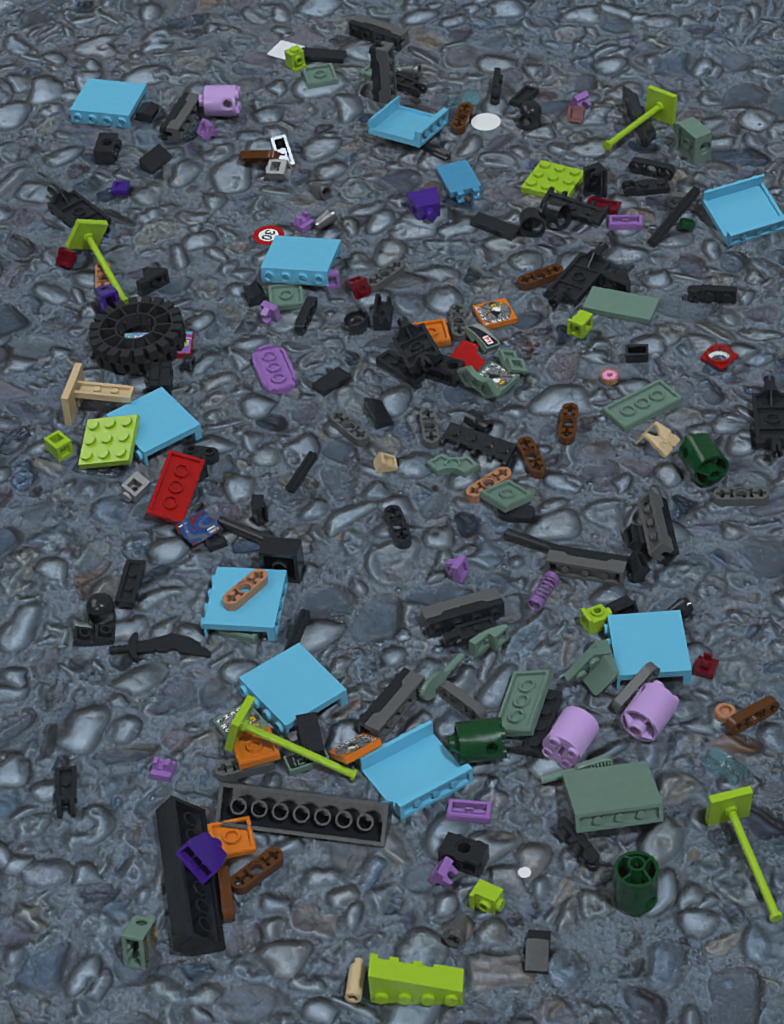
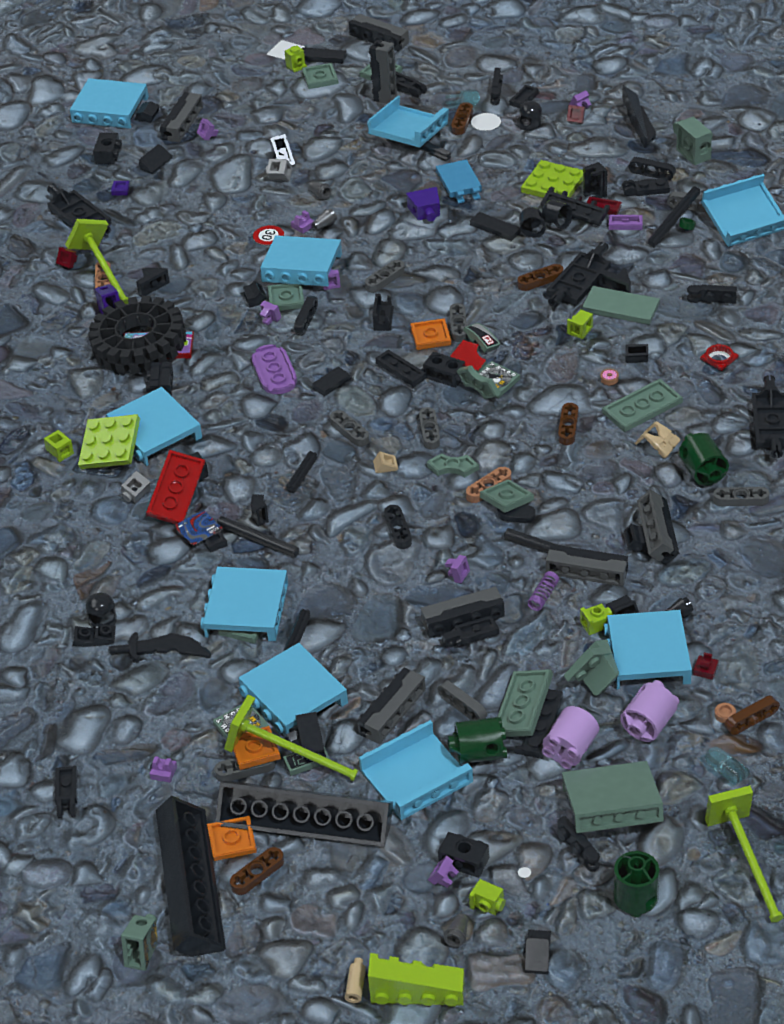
(79, 389): tan piece -> none
(130, 583): black plate -> none
(188, 362): black bush -> none
(202, 856): dark purple torso -> none
(209, 454): black plate -> none
(216, 100): lavender cylinder -> none
(226, 894): reddish brown beam -> none
(232, 602): nougat beam -> none
(258, 156): reddish brown beam -> none
(283, 555): black brick -> none
(355, 748): tile -> none
(357, 321): black hair -> none
(359, 286): dark red bracket -> none
(377, 412): black slope -> none
(412, 70): flat silver cone -> none
(416, 346): black plate -> none
(430, 686): sand green piece -> none
(469, 814): medium lavender tile -> none
(476, 421): black piece -> none
(479, 443): black hinge -> none
(492, 638): sand green slope -> none
(495, 313): tile -> none
(511, 362): sand green slope -> none
(531, 463): reddish brown beam -> none
(592, 763): sand green piece -> none
(638, 566): black piece -> none
(645, 675): dark grey beam -> none
(659, 106): lime tile -> none

